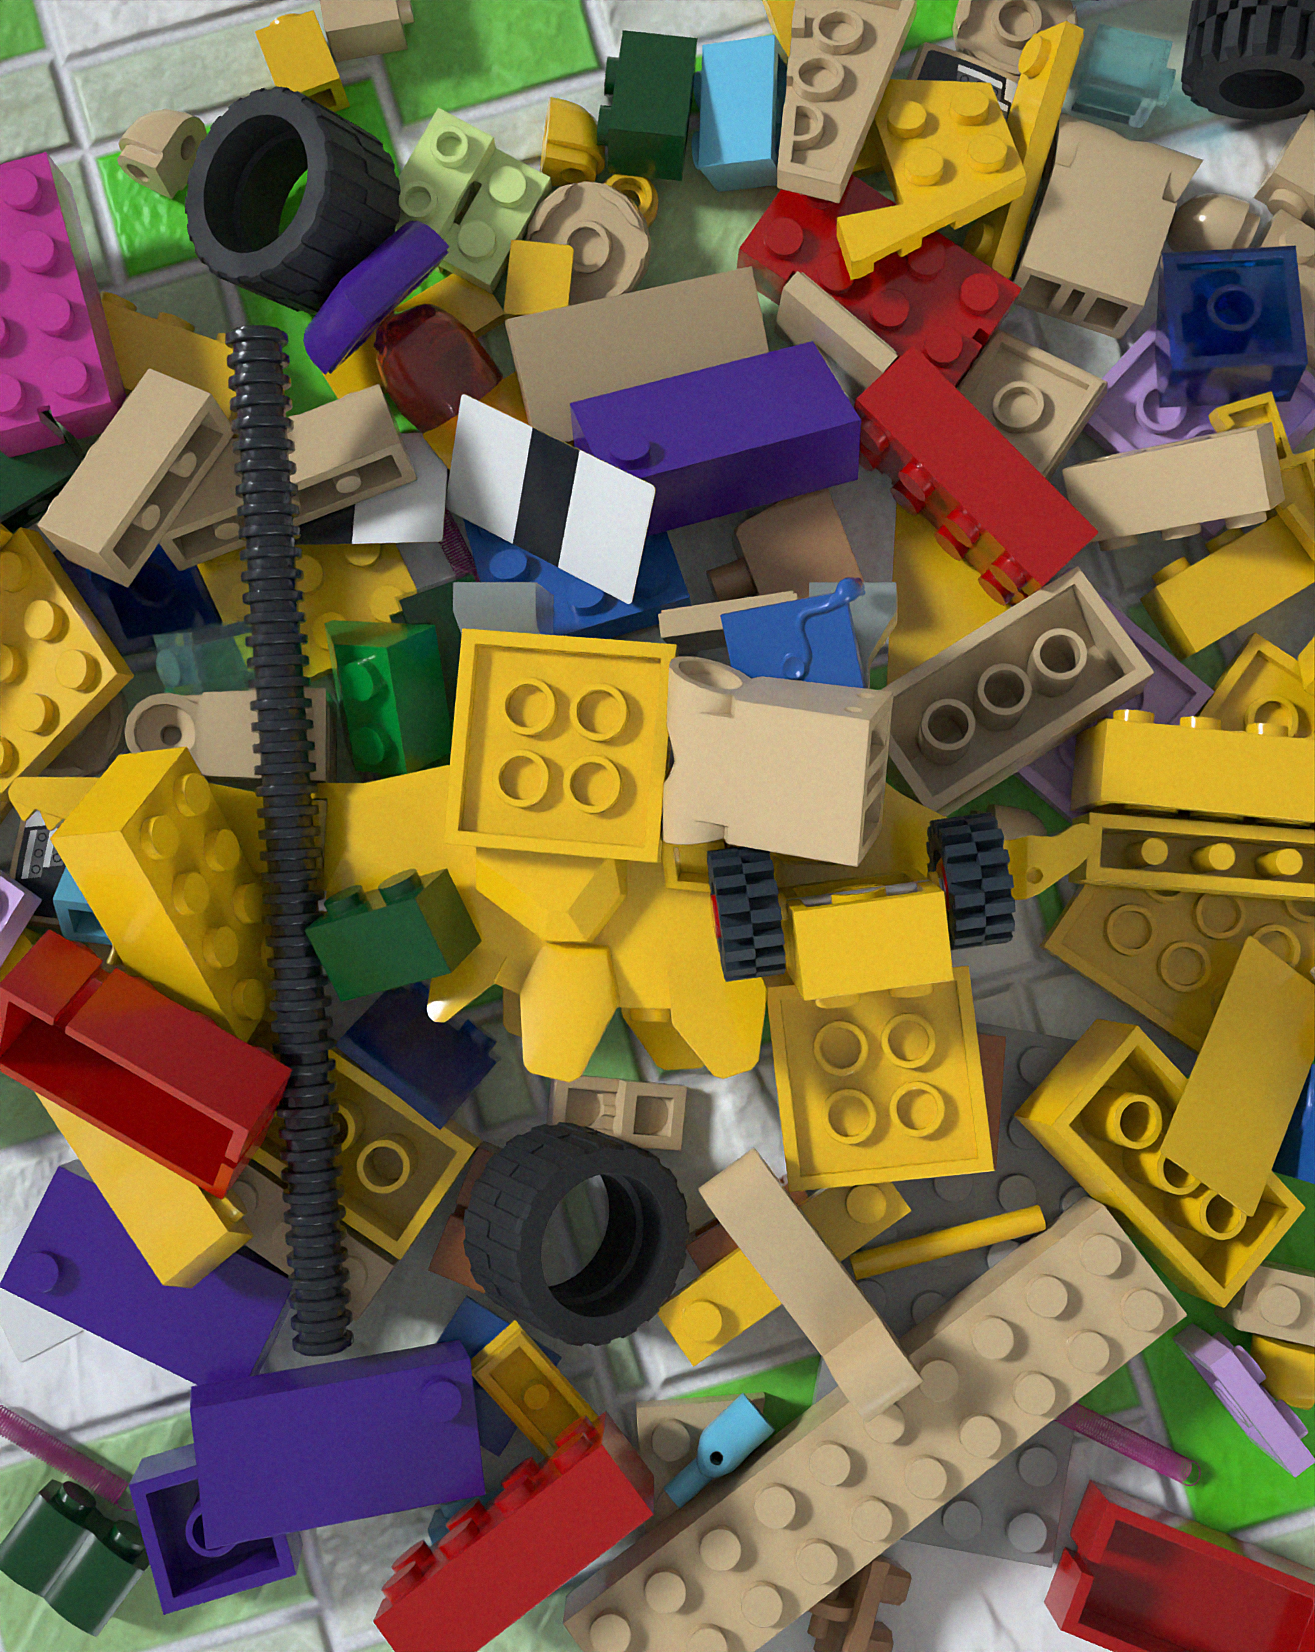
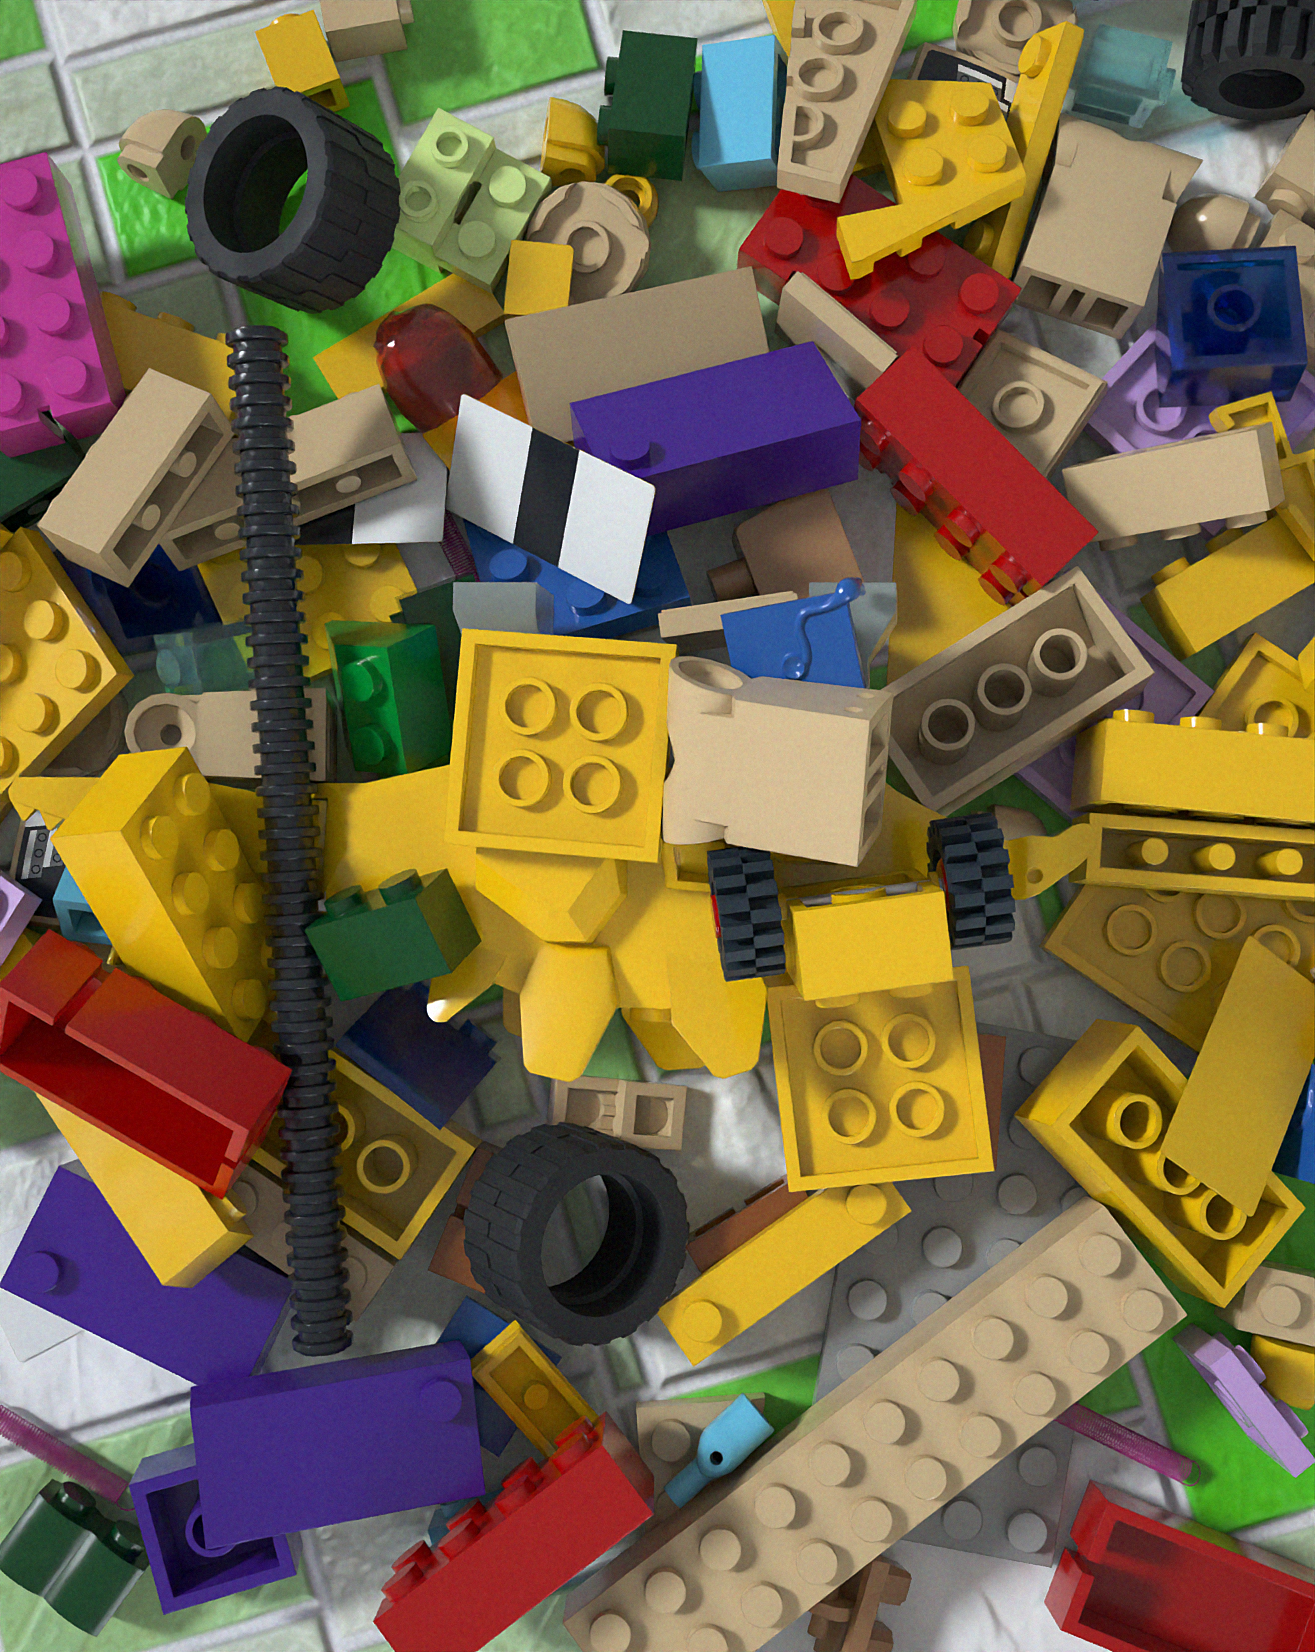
(371, 293): dark purple brick -> none
(811, 1284): tan beam -> none
(947, 1242): yellow bar -> none

